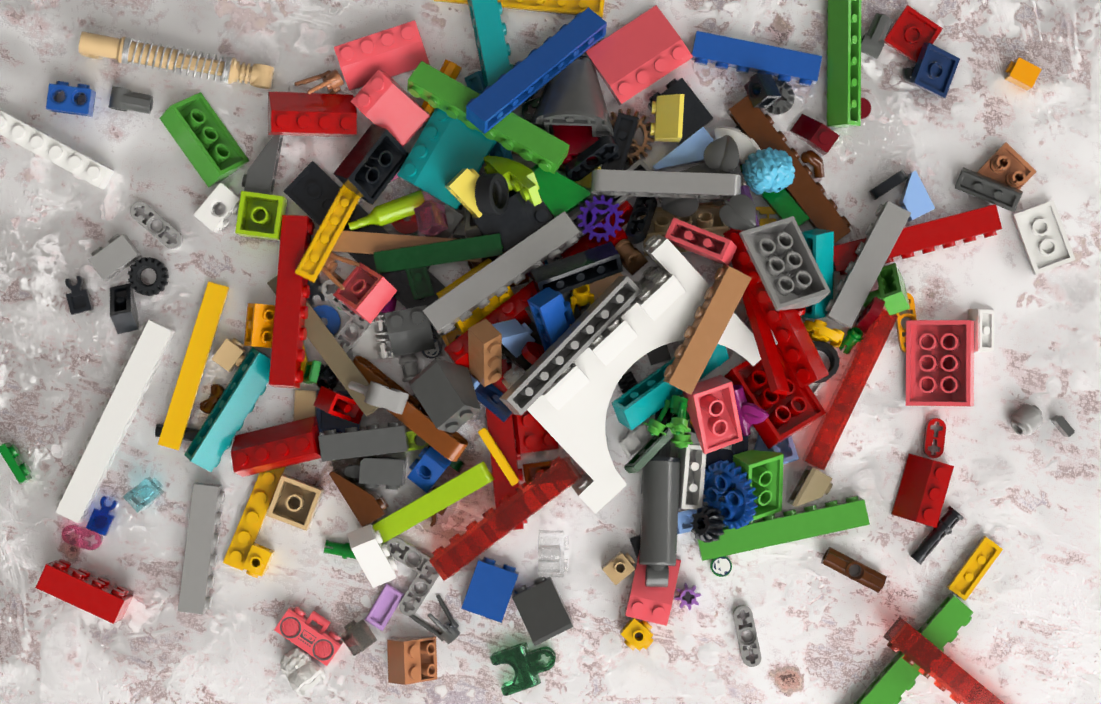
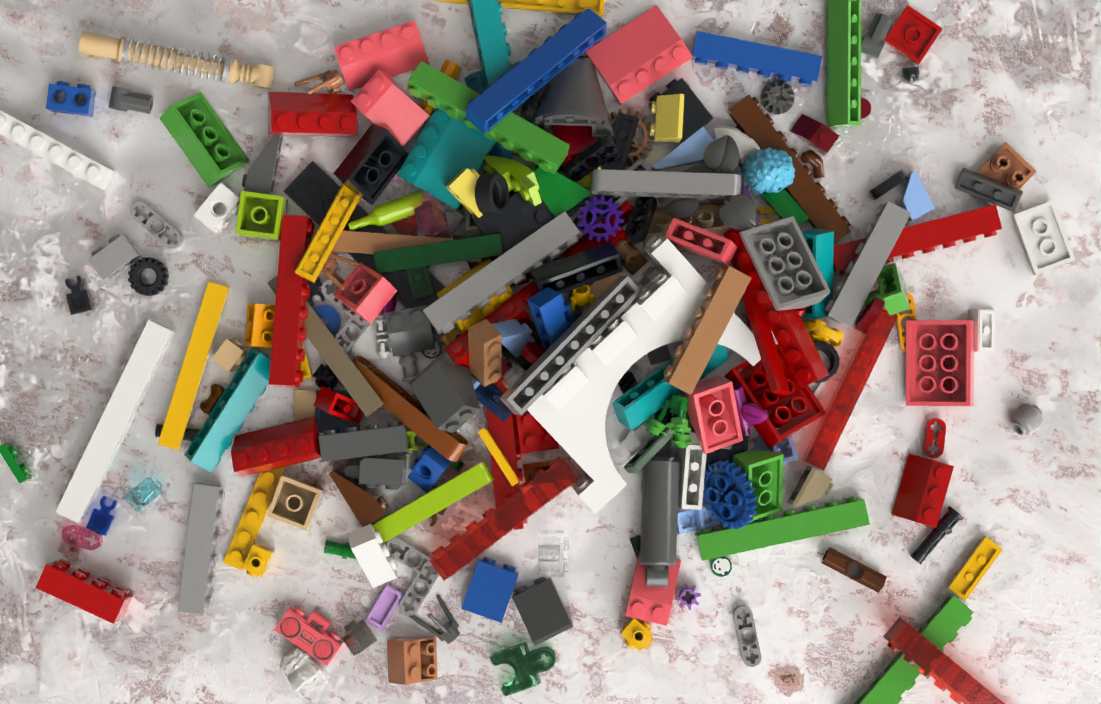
(123, 309): black slope -> none
(311, 372): green tile -> none
(382, 396): light grey beam -> none
(619, 567): tan brick -> none
(708, 524): black gear -> none
(762, 90): black brick -> none
(853, 336): green pin -> none
(934, 70): dark blue plate -> none
(1022, 73): light orange brick -> none
(1063, 426): dark grey tile -> none

